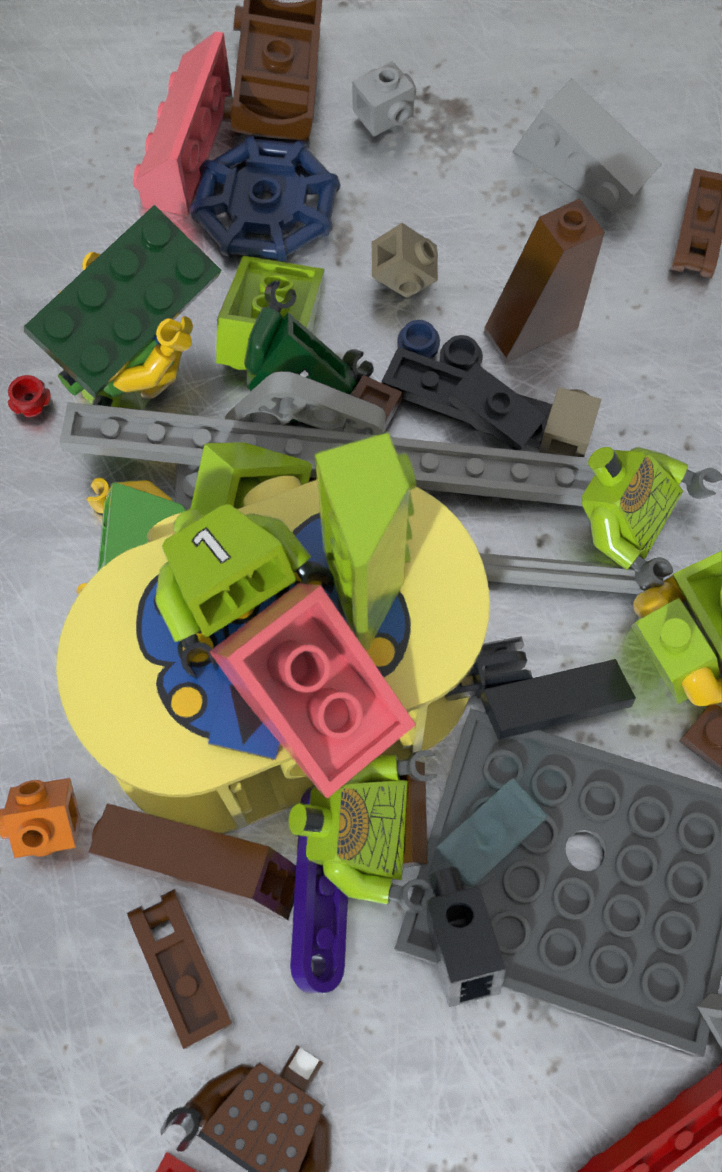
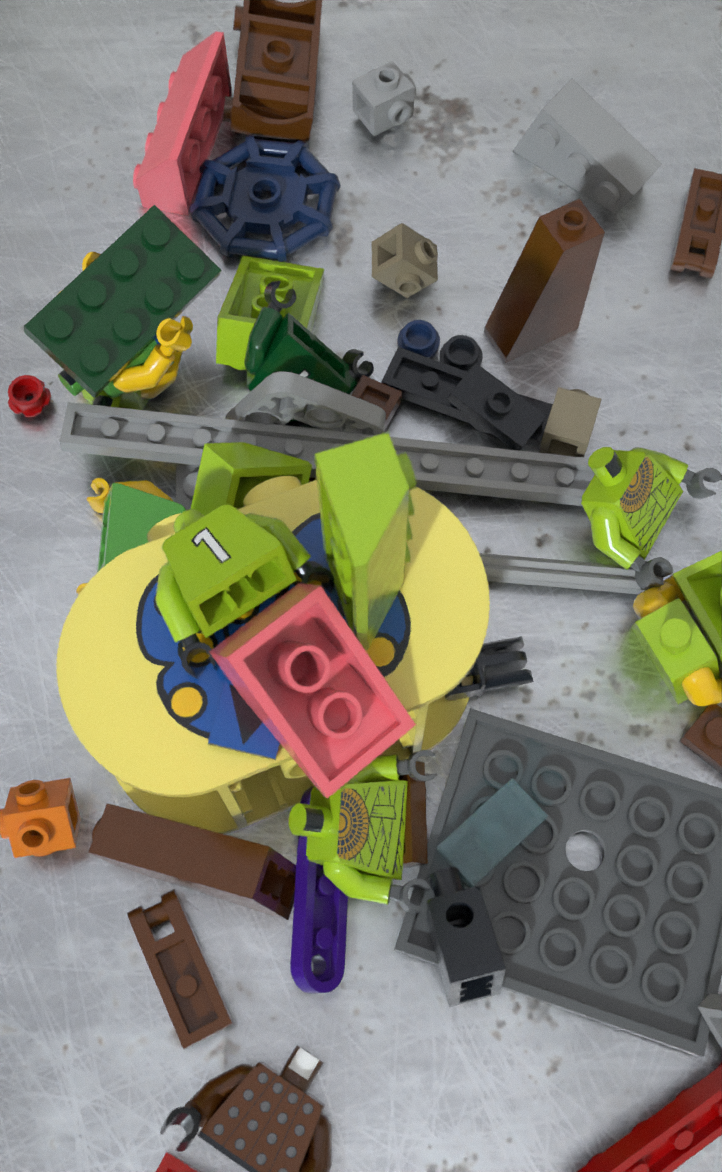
(557, 698): black tile -> none

